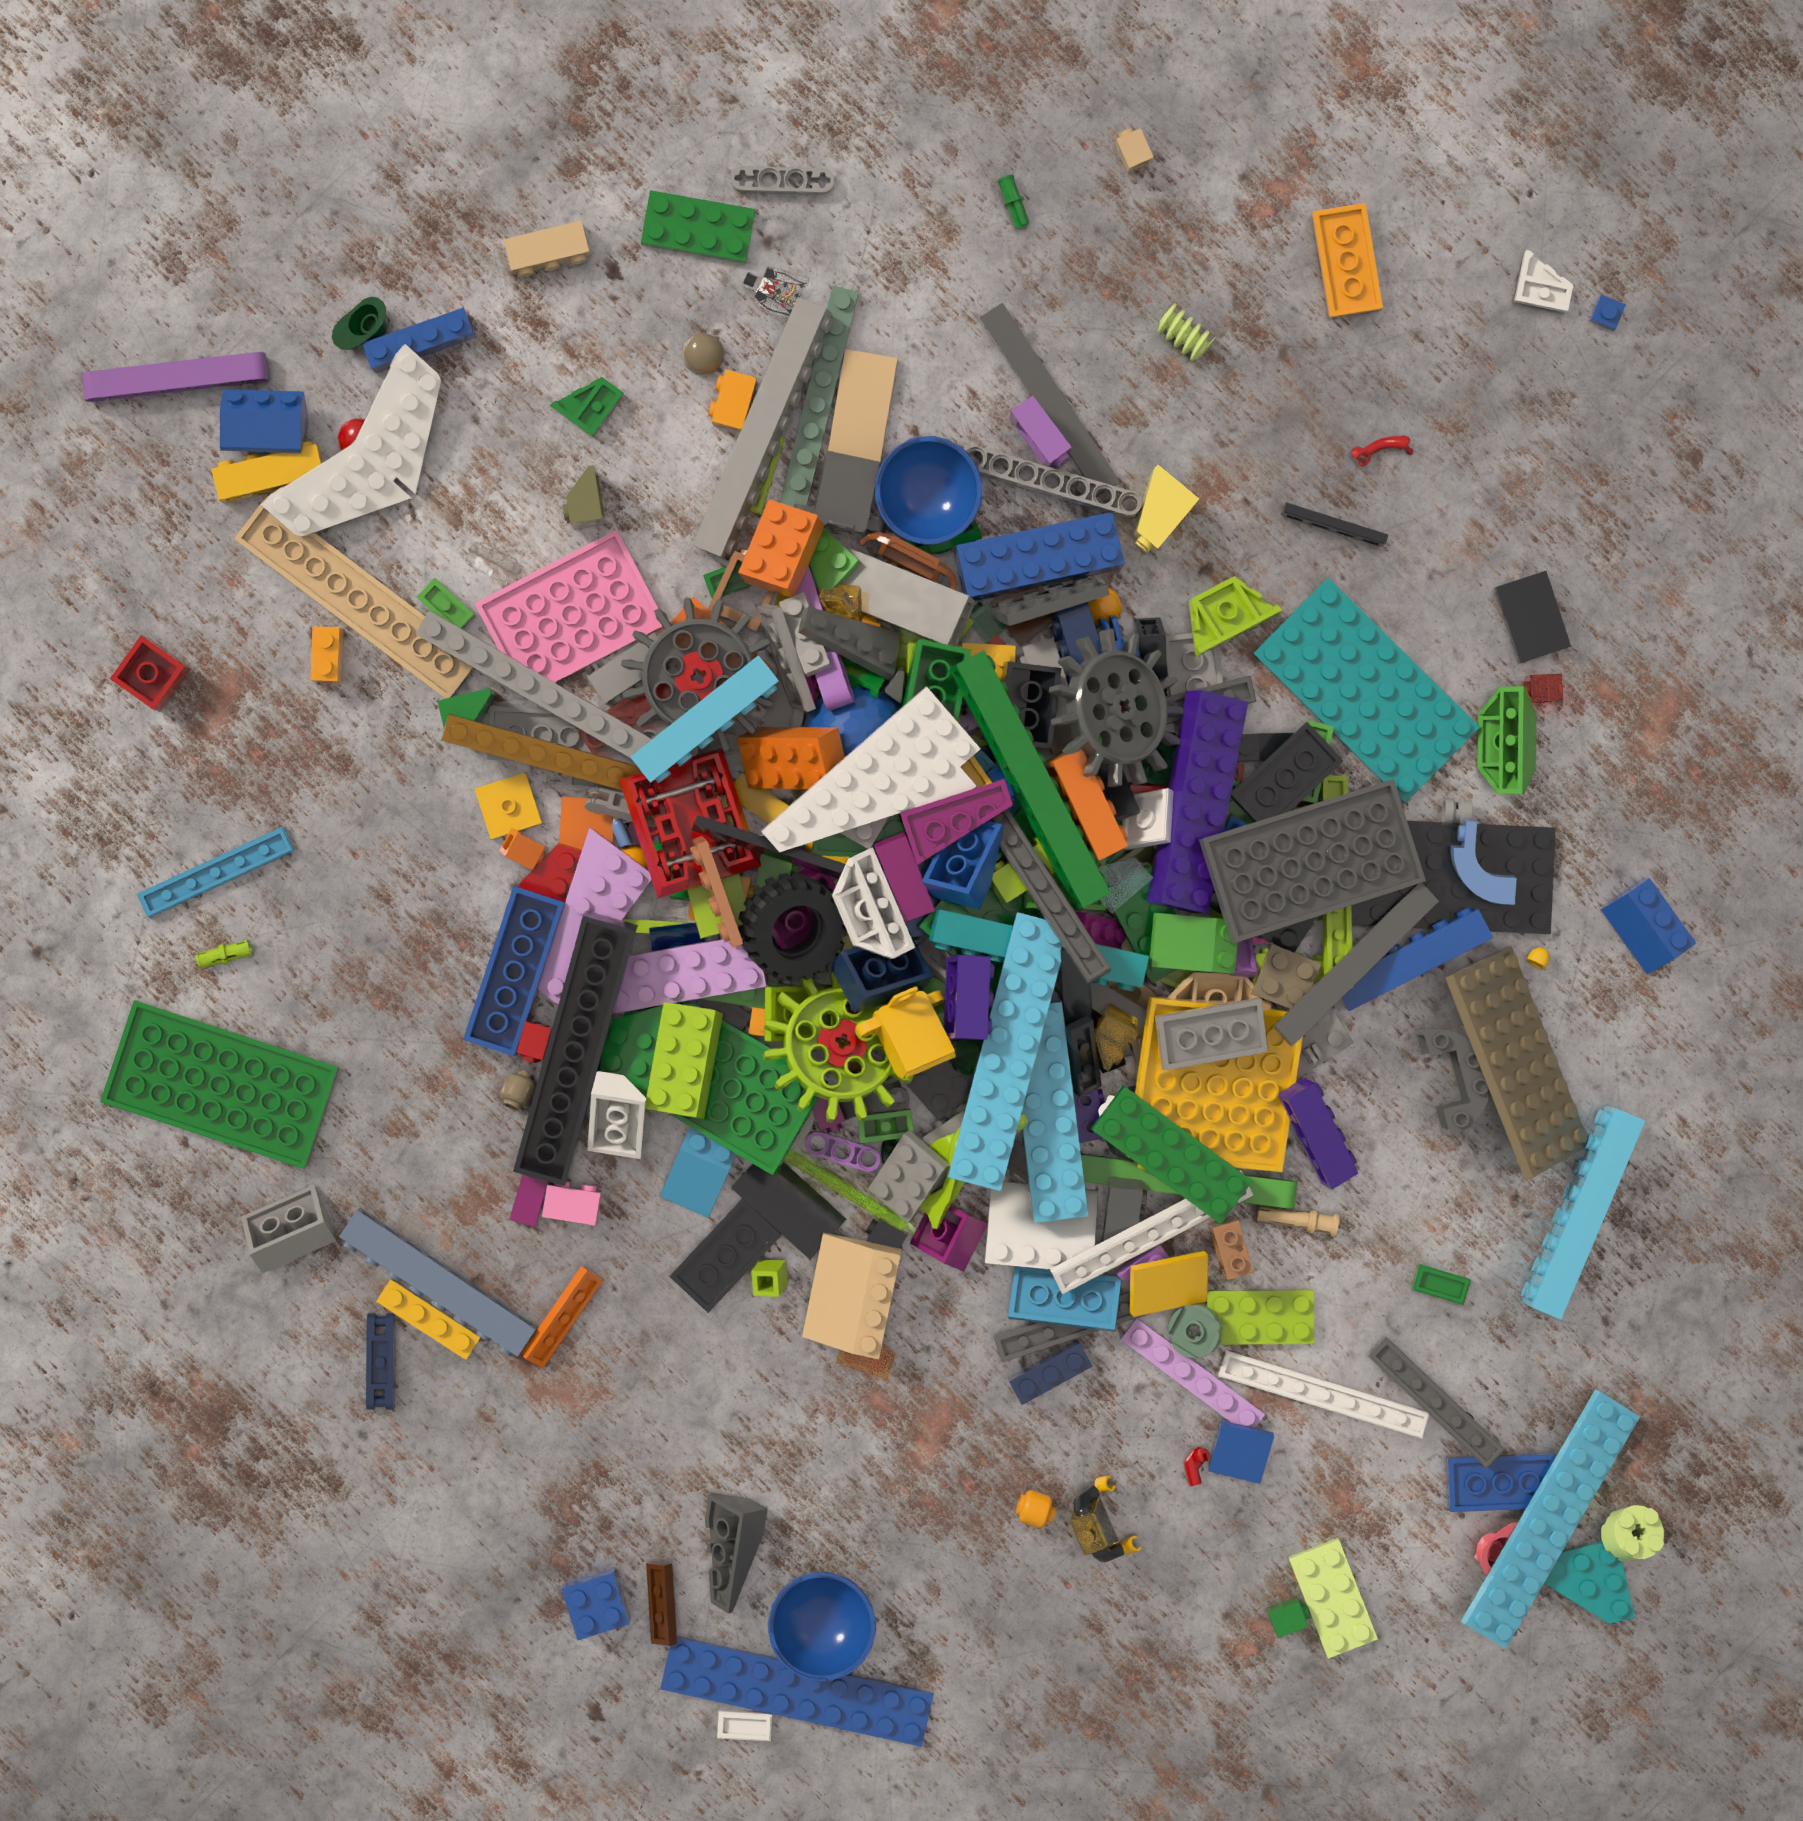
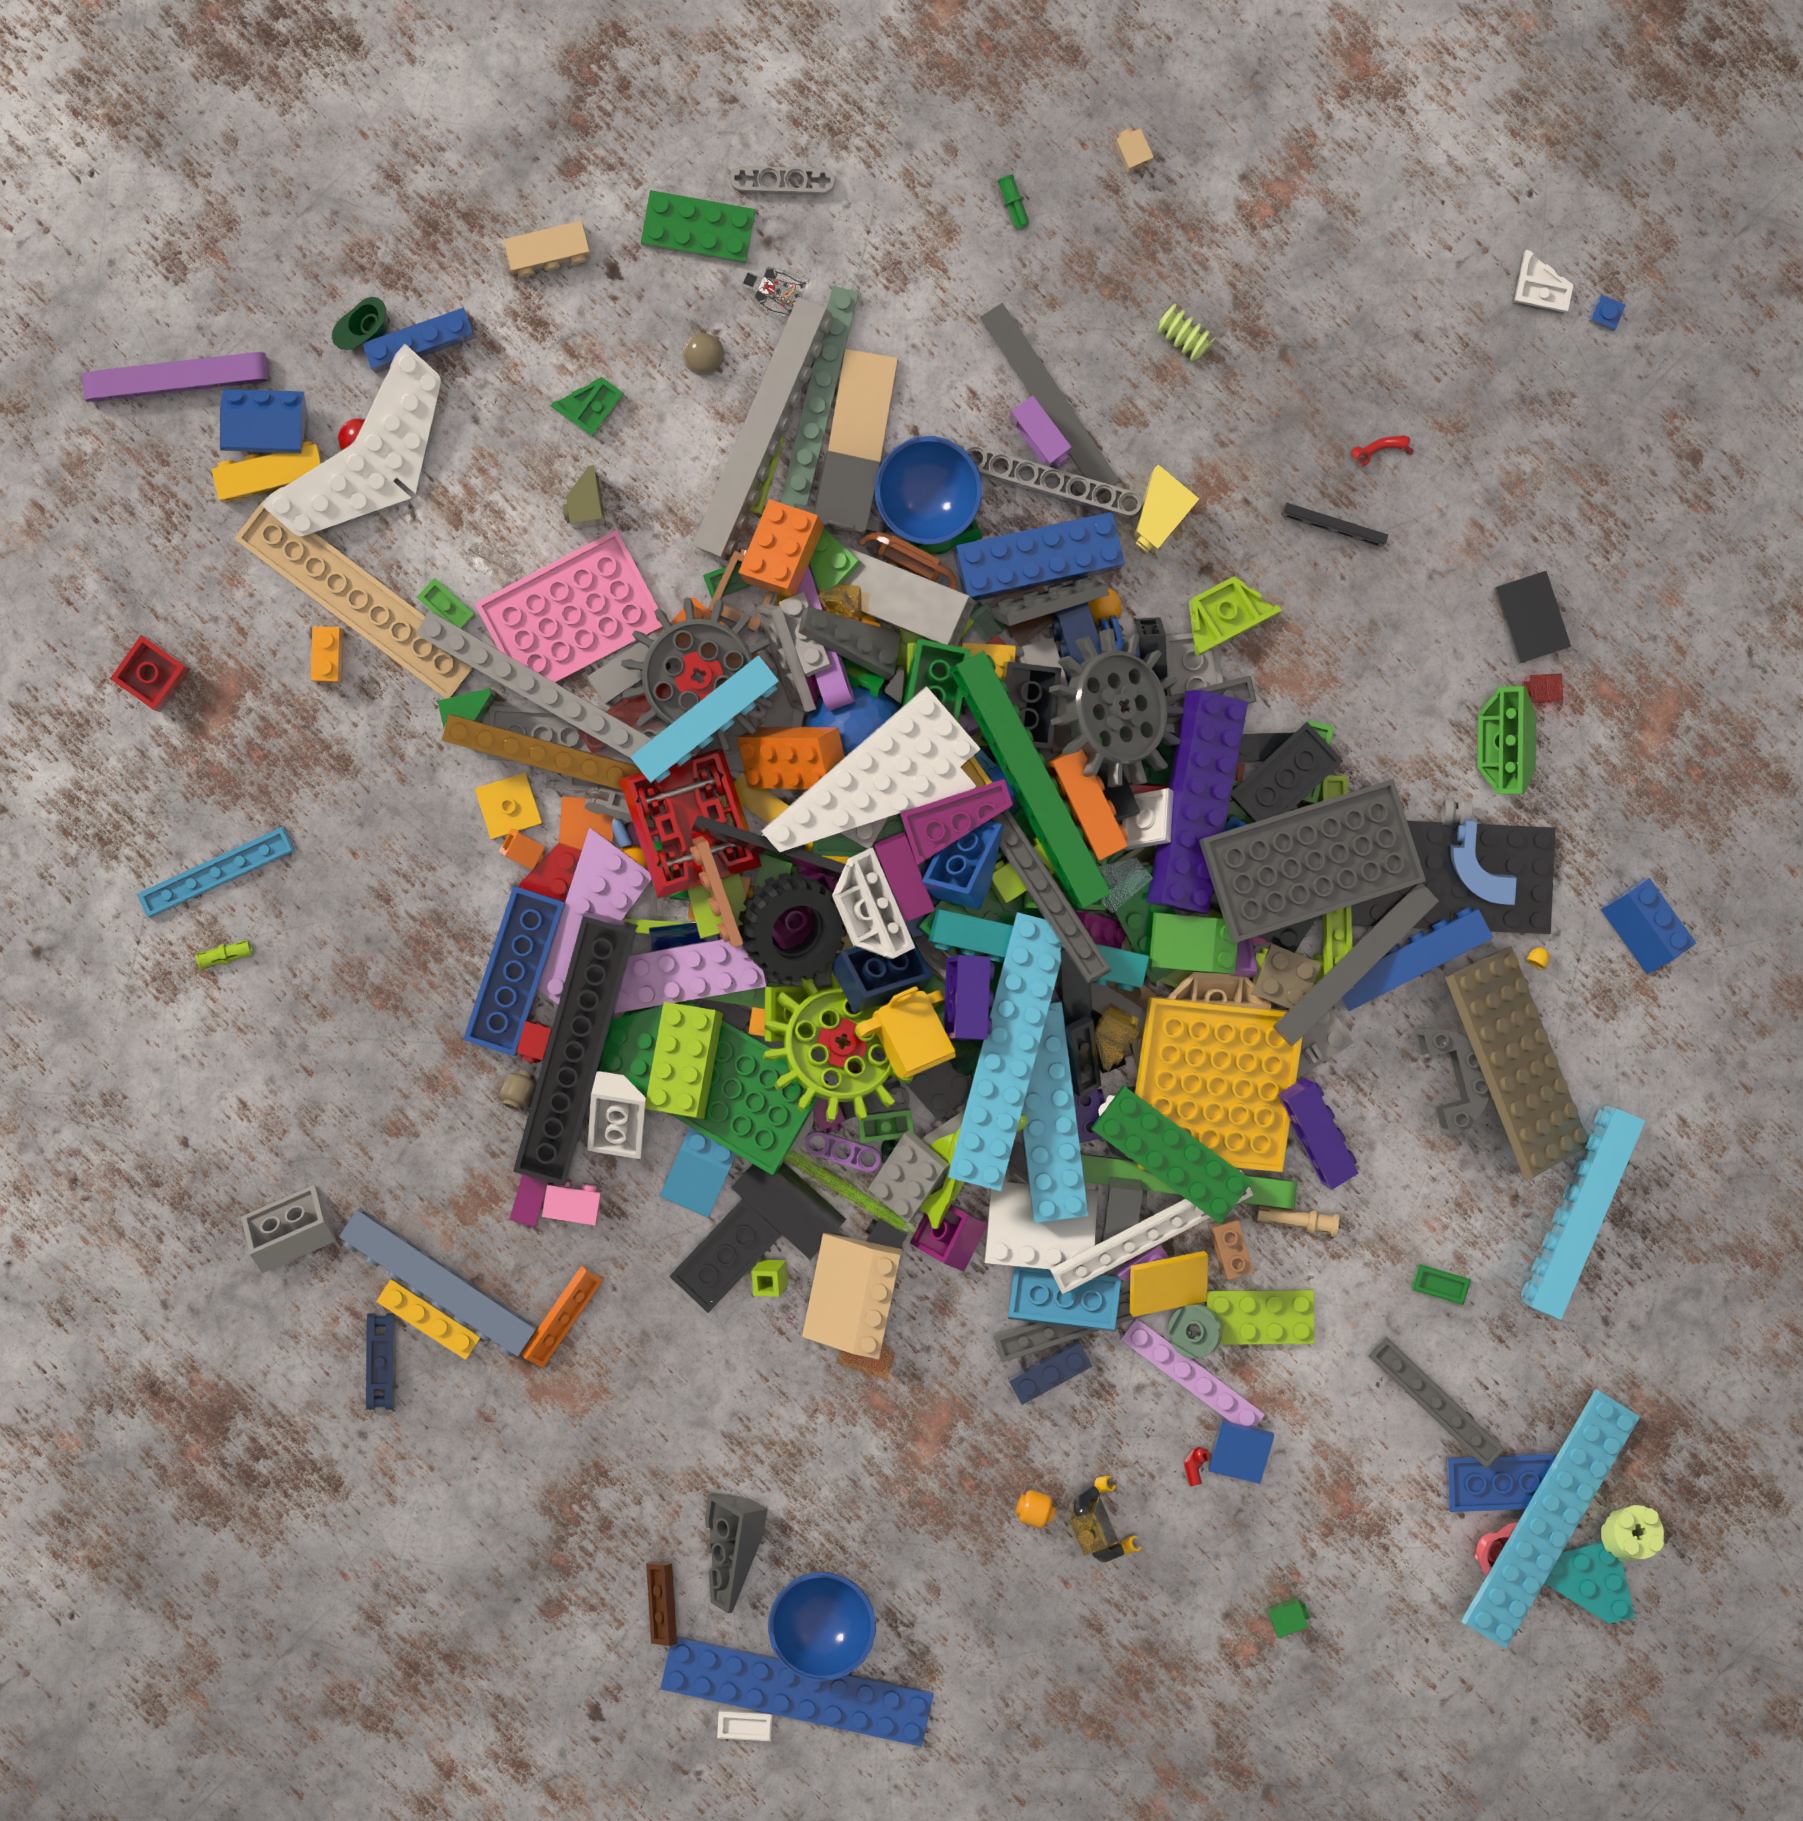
(219, 1084): green plate -> none
(596, 1603): blue brick -> none
(733, 401): light orange brick -> none
(1211, 1033): light grey plate -> none
(1323, 1394): white tile -> none
(1332, 1598): yellowish green plate -> none
(1347, 260): light orange plate -> none
(1366, 689): teal plate -> none

